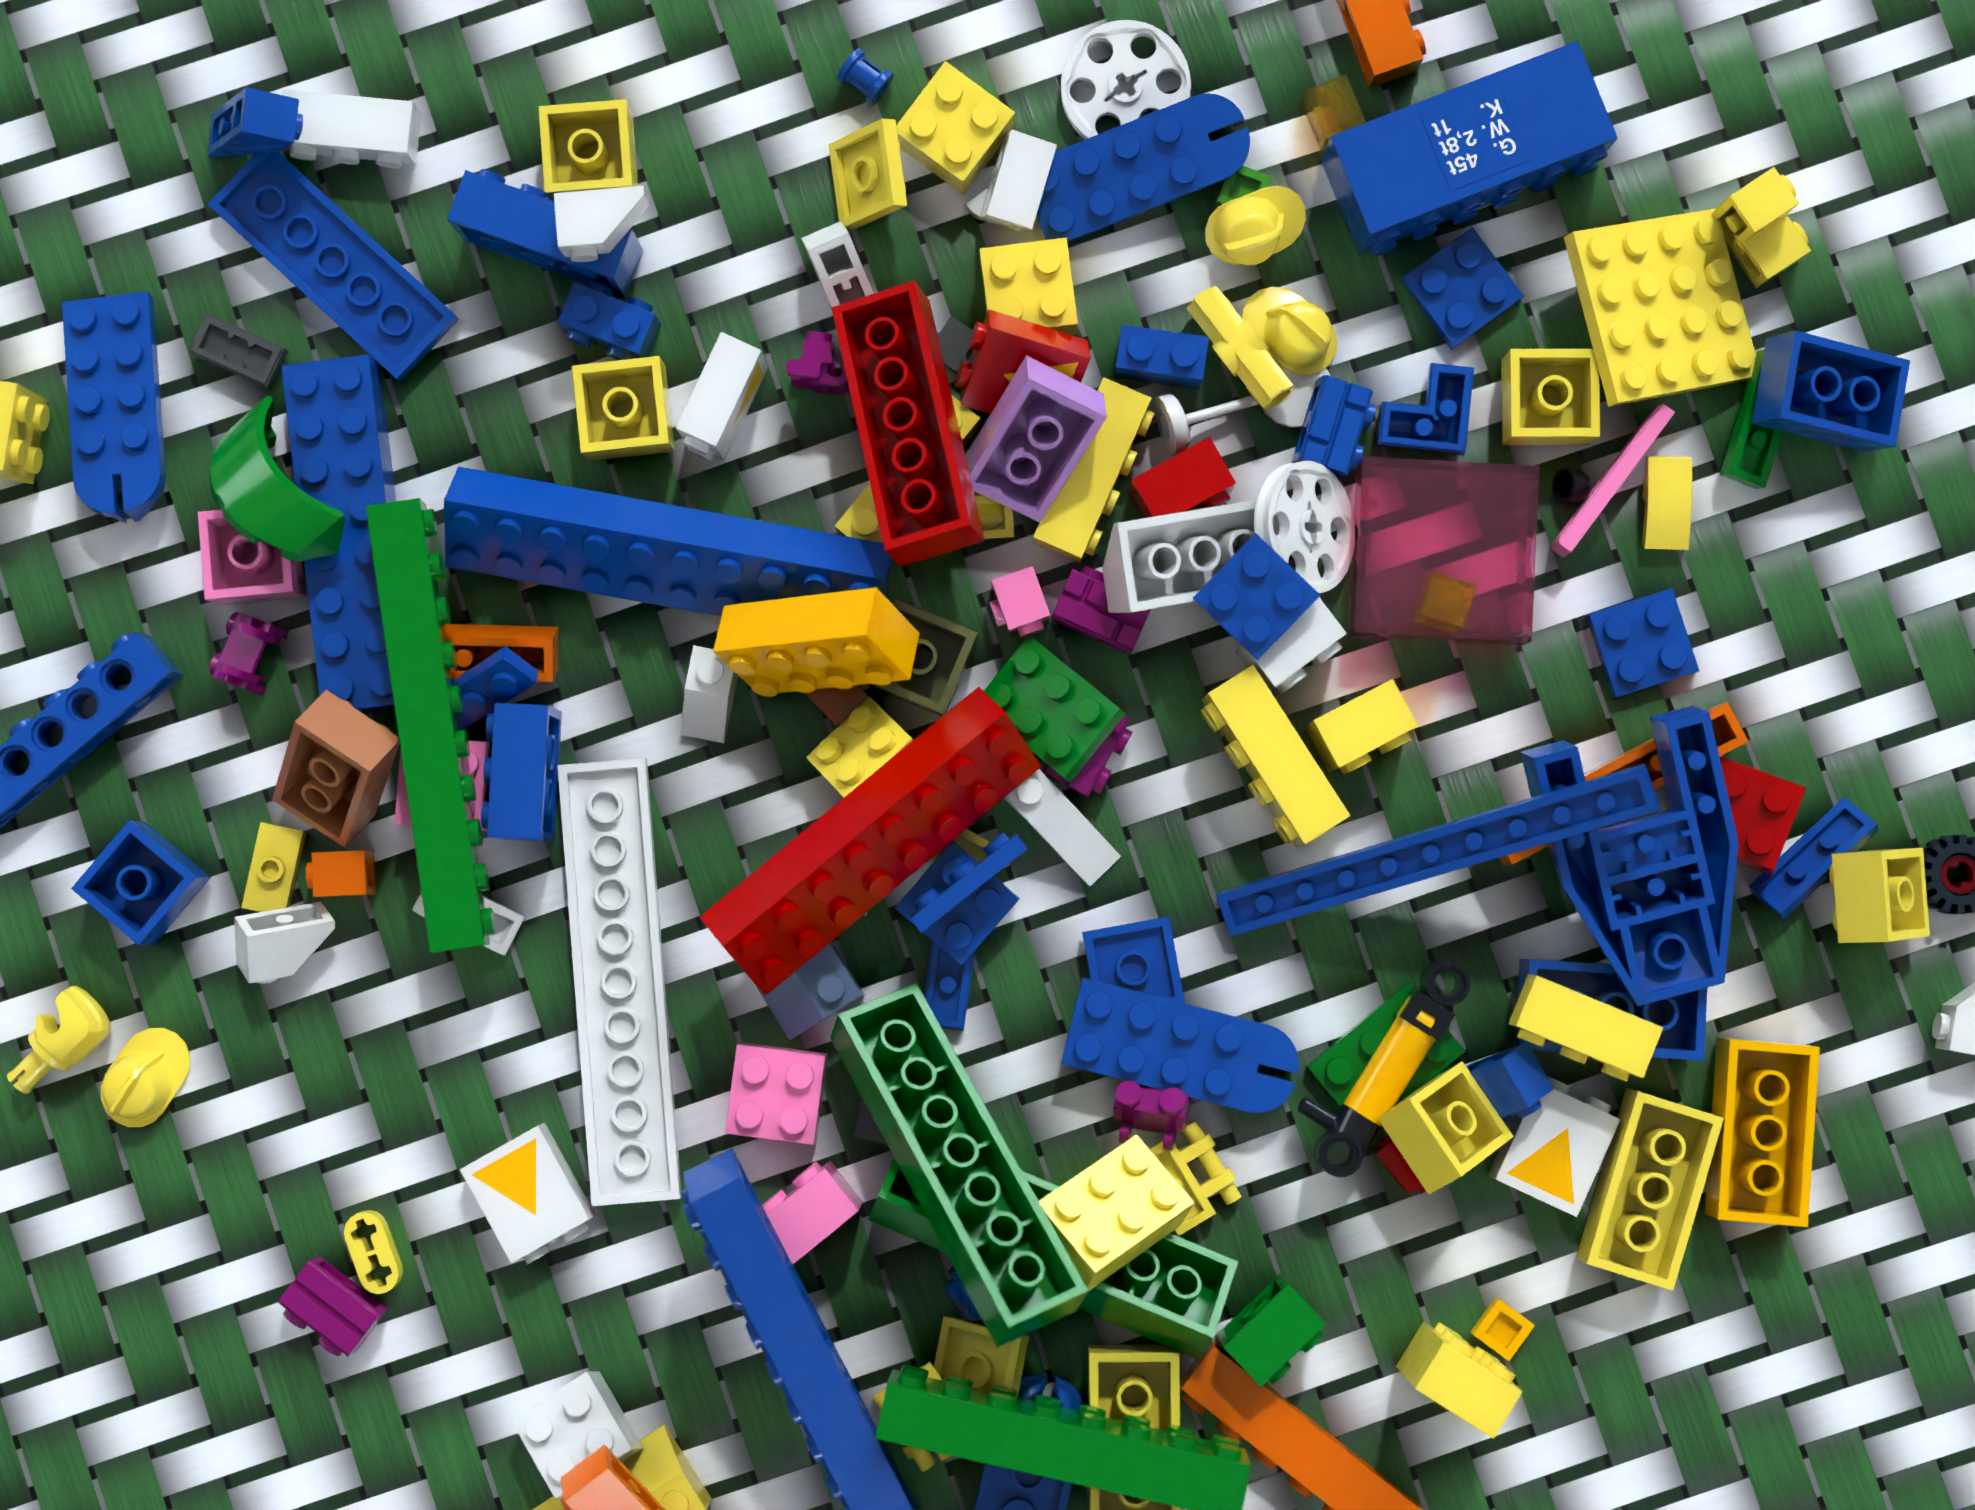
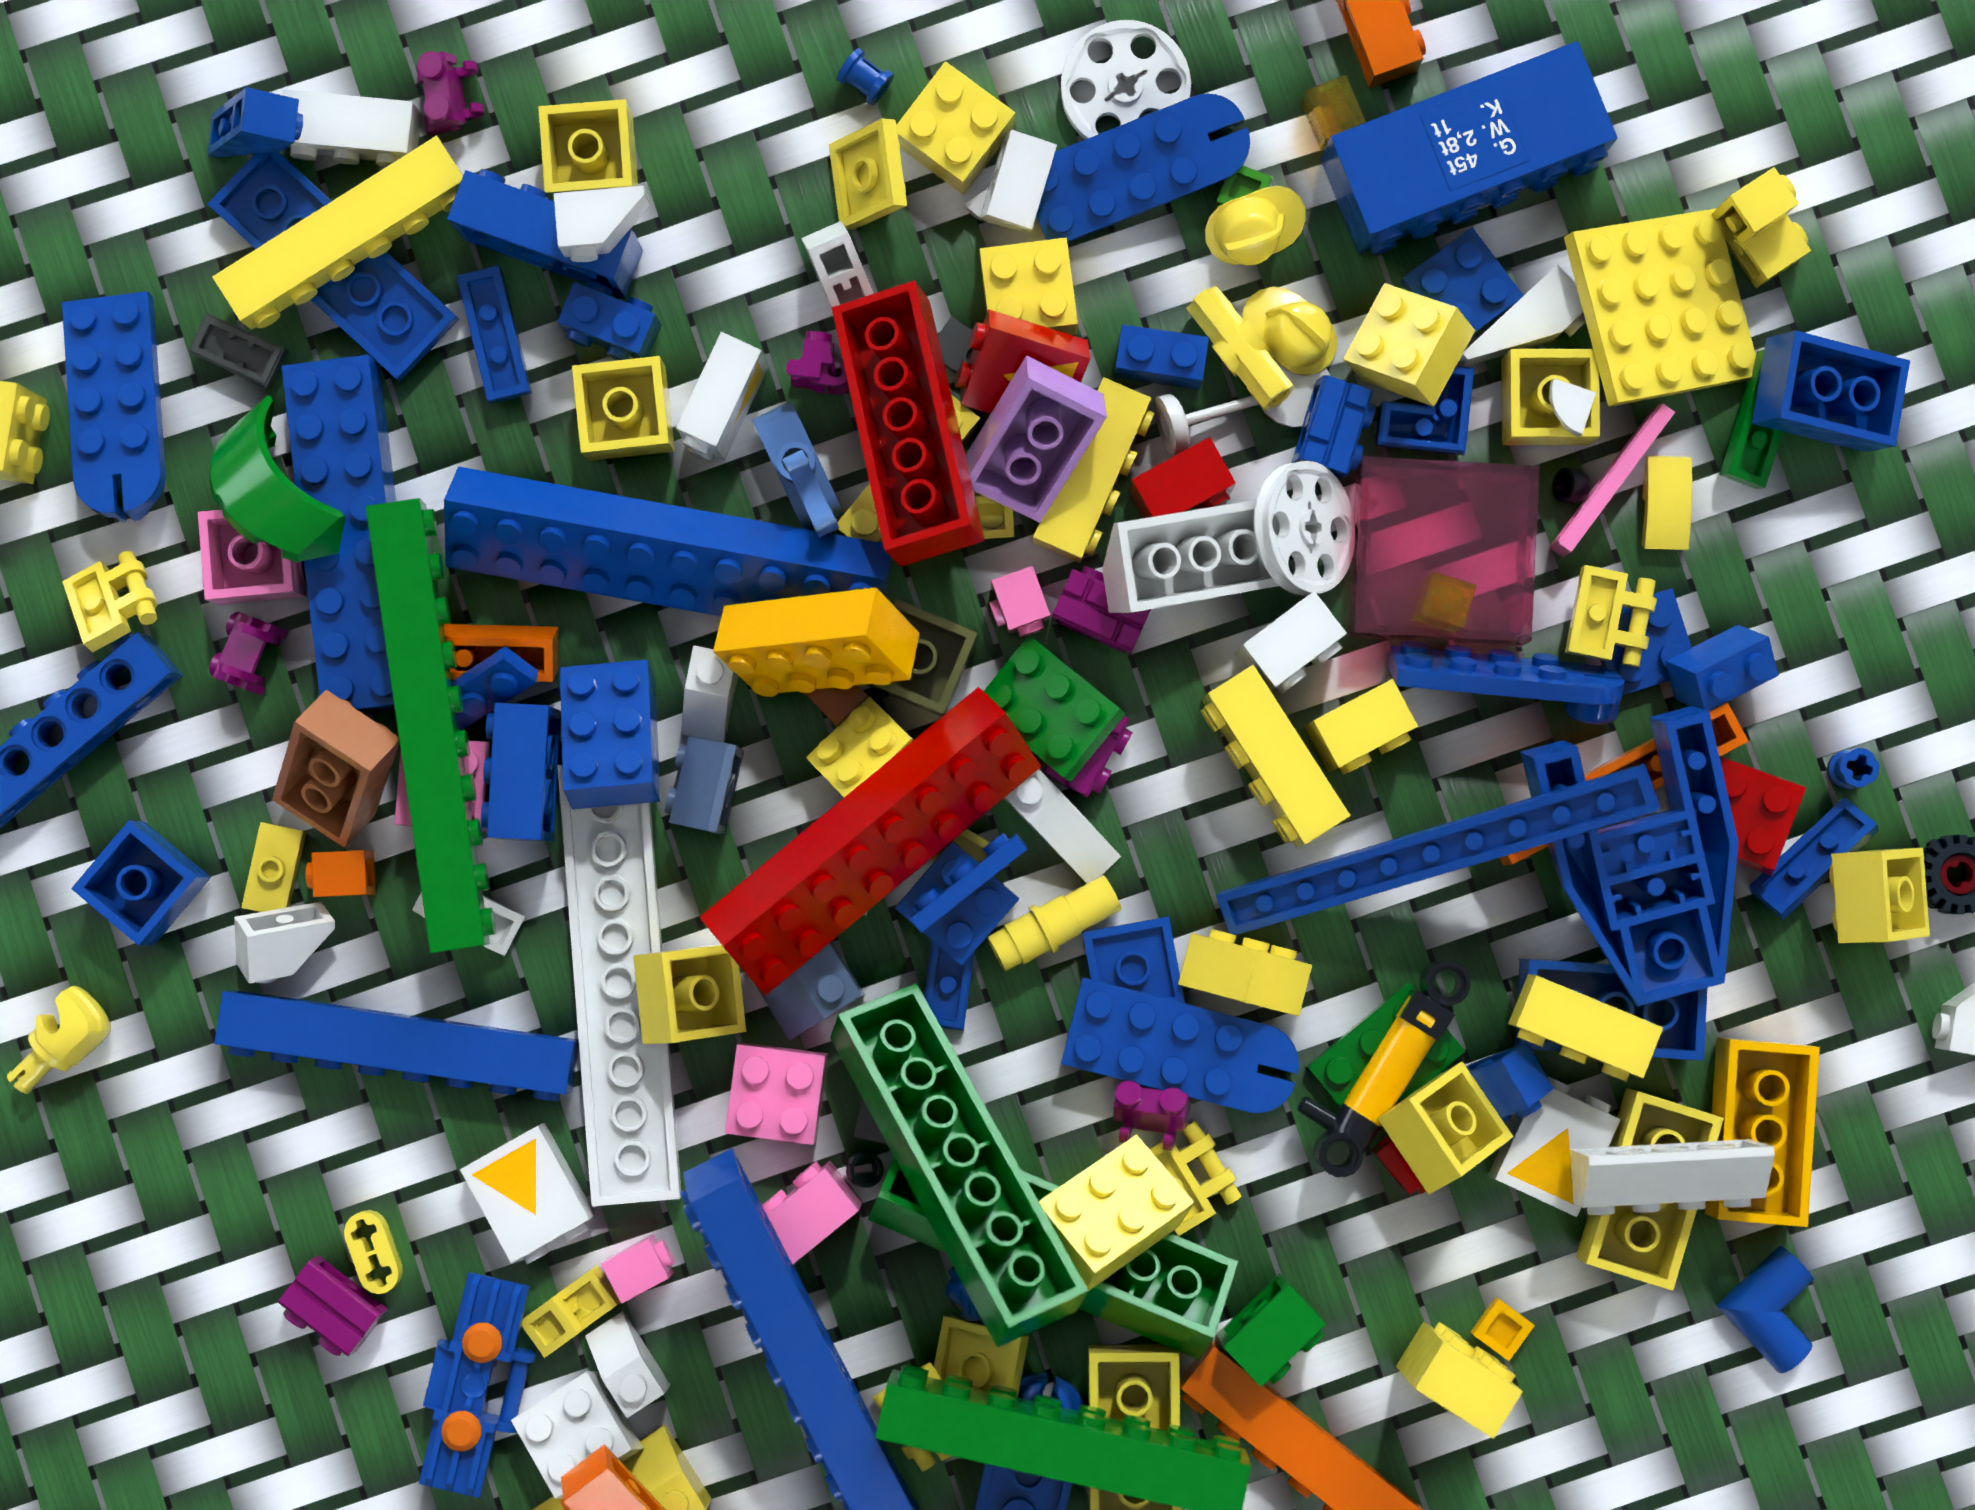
(96, 603): none -> light yellow plate
(145, 1077): light yellow piece -> none
(341, 235): none -> light yellow brick
(396, 1042): none -> blue brick
(444, 92): none -> magenta piece
(460, 1379): none -> blue piece
(494, 334): none -> blue plate
(570, 1311): none -> light yellow slope
(609, 734): none -> blue brick
(626, 1364): none -> white slope
(639, 1267): none -> bright pink brick
(688, 994): none -> light yellow brick
(704, 784): none -> sand blue slope
(805, 480): none -> medium blue piece
(865, 1179): none -> black hinge
(1053, 923): none -> light yellow piece
(1246, 971): none -> light yellow brick
(1256, 596): blue plate -> none
(1409, 344): none -> light yellow brick
(1535, 319): none -> white slope
(1571, 405): none -> white tile
(1589, 691): none -> blue plate
(1598, 611): none -> light yellow plate
(1670, 1174): none -> white slope
(1722, 668): none -> blue brick
(1758, 1304): none -> blue brick
(1843, 777): none -> blue bush

